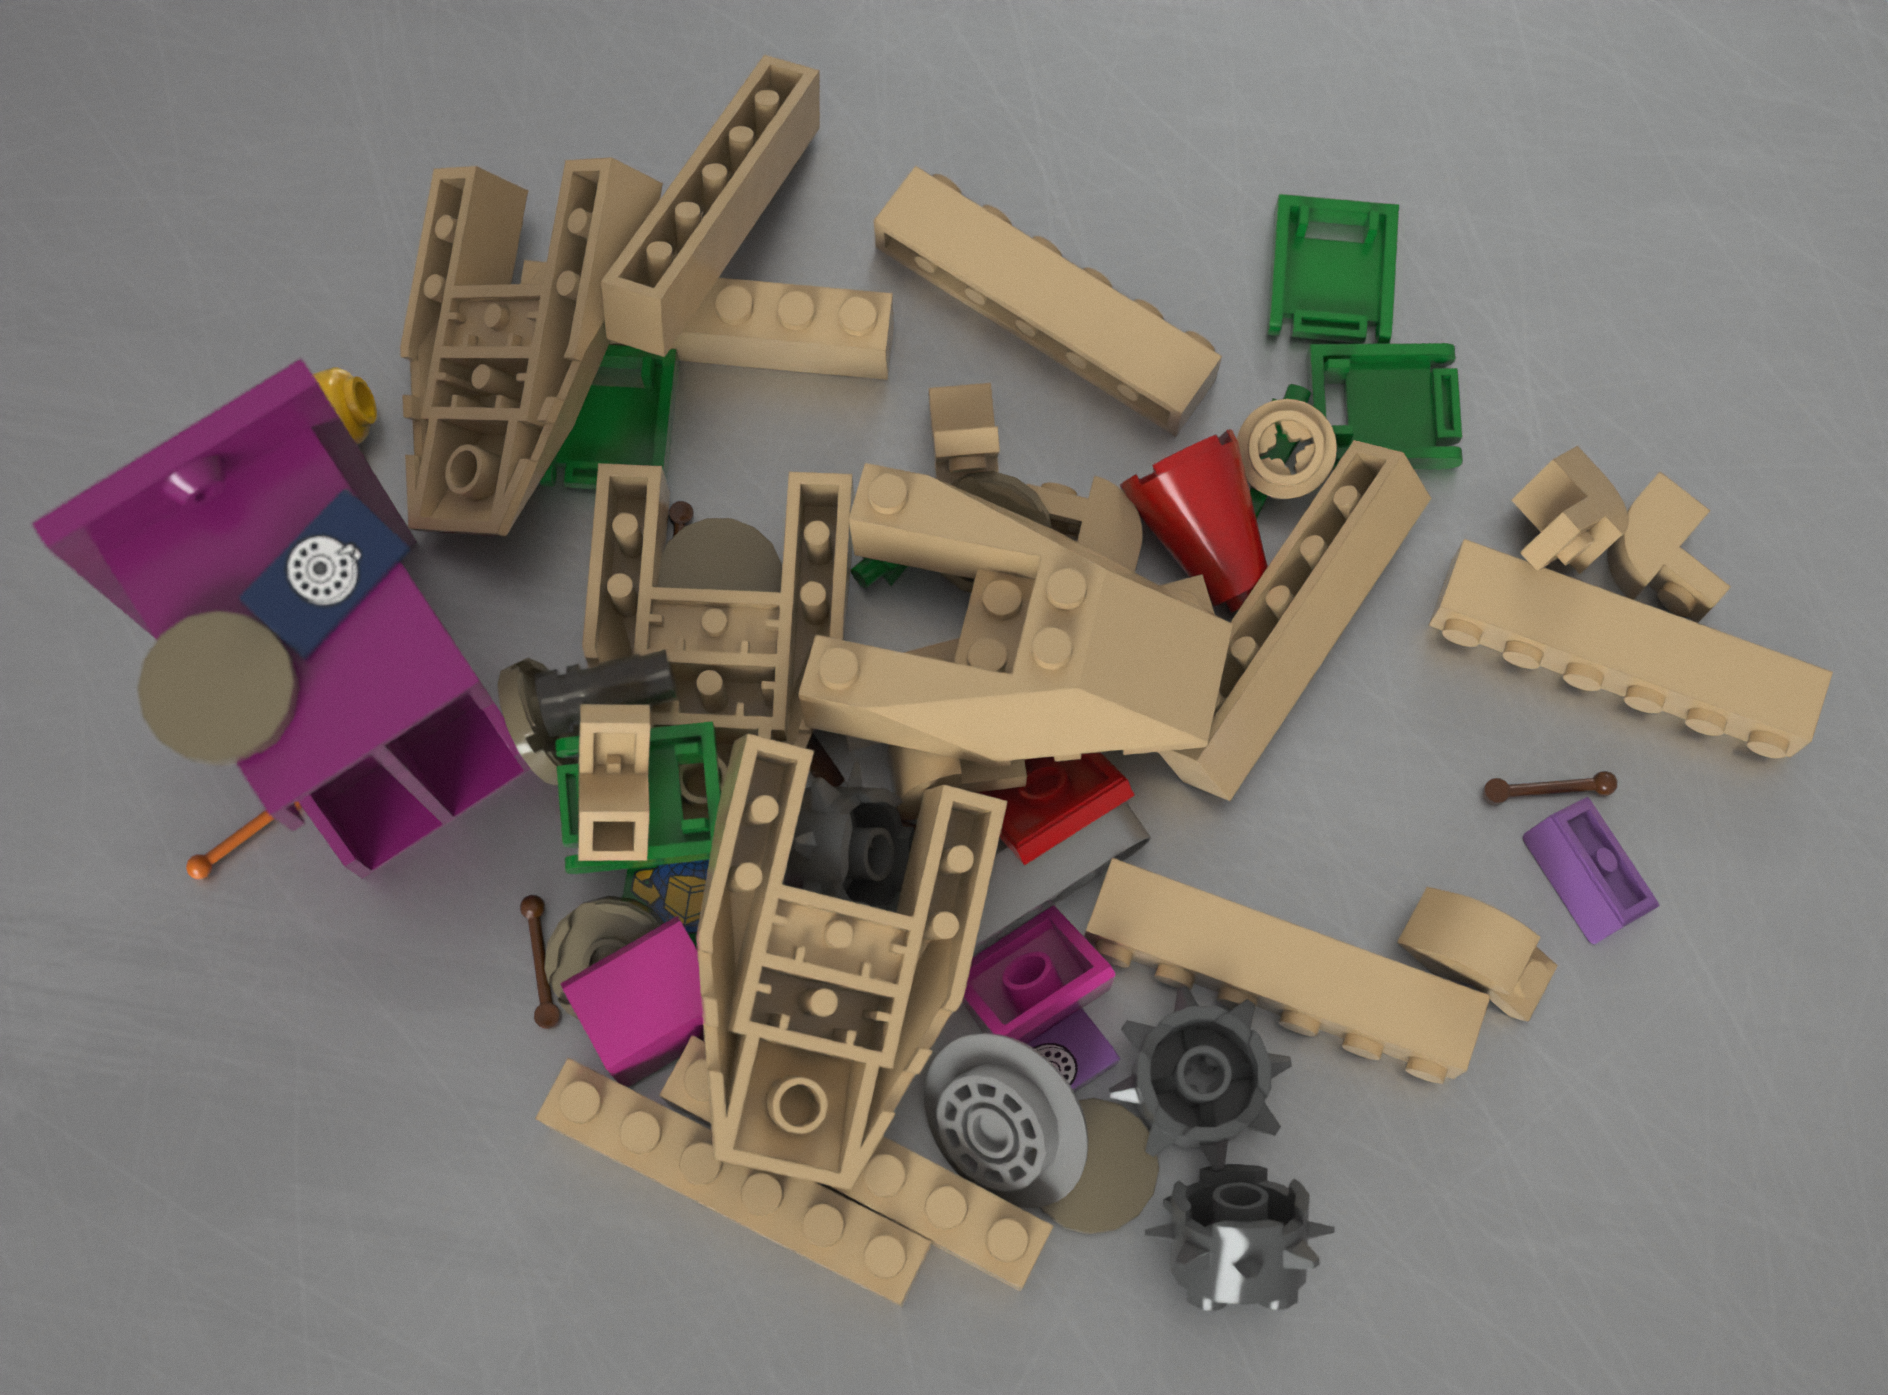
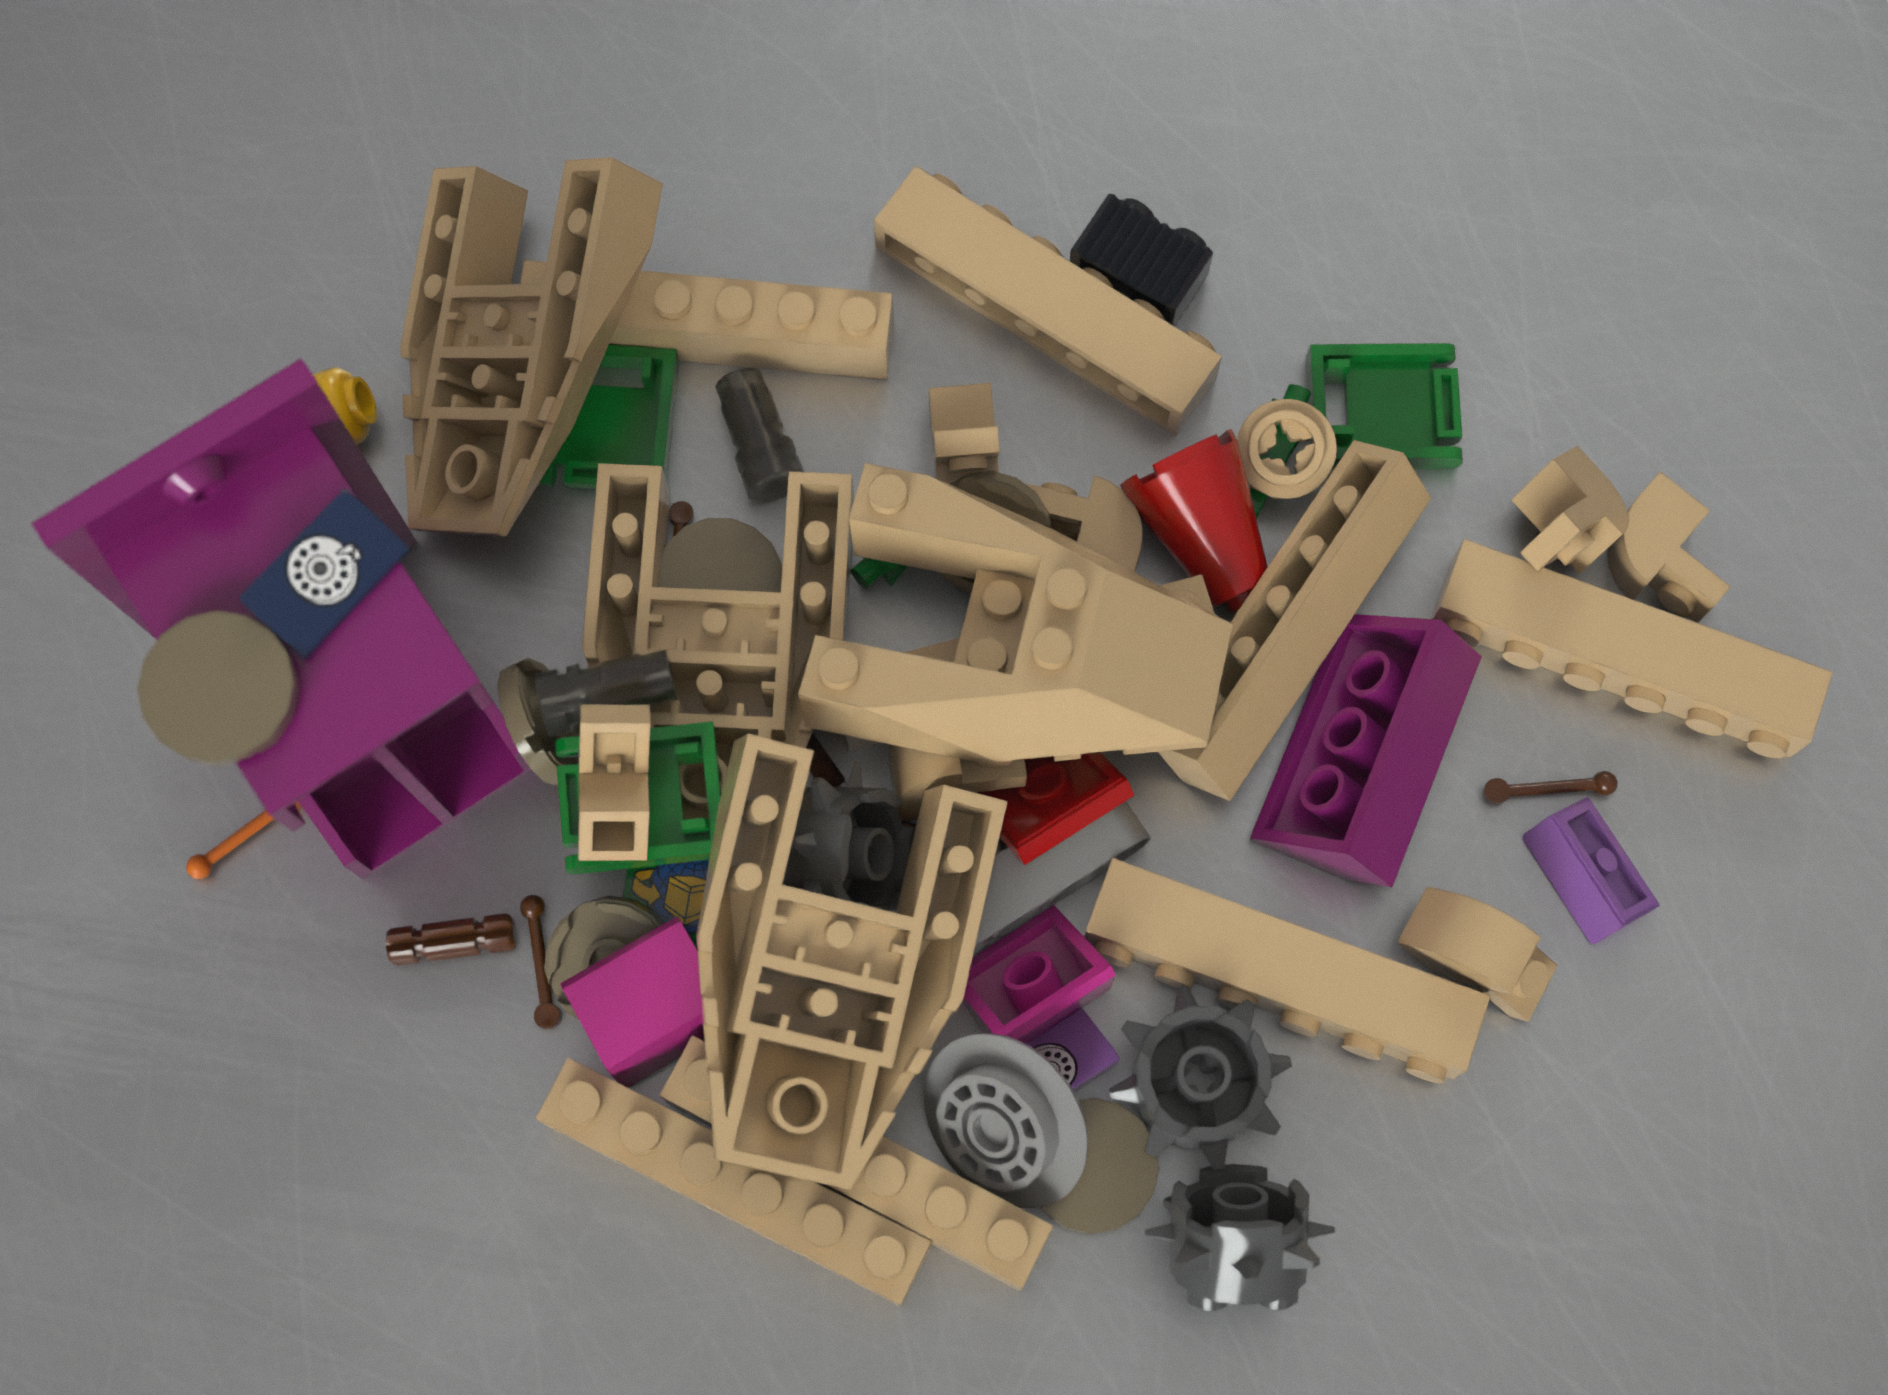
(451, 939): none -> reddish brown axle
(711, 206): tan brick -> none
(757, 432): none -> clear smoke axle
(1144, 256): none -> black brick
(1332, 284): green container -> none
(1368, 747): none -> magenta slope

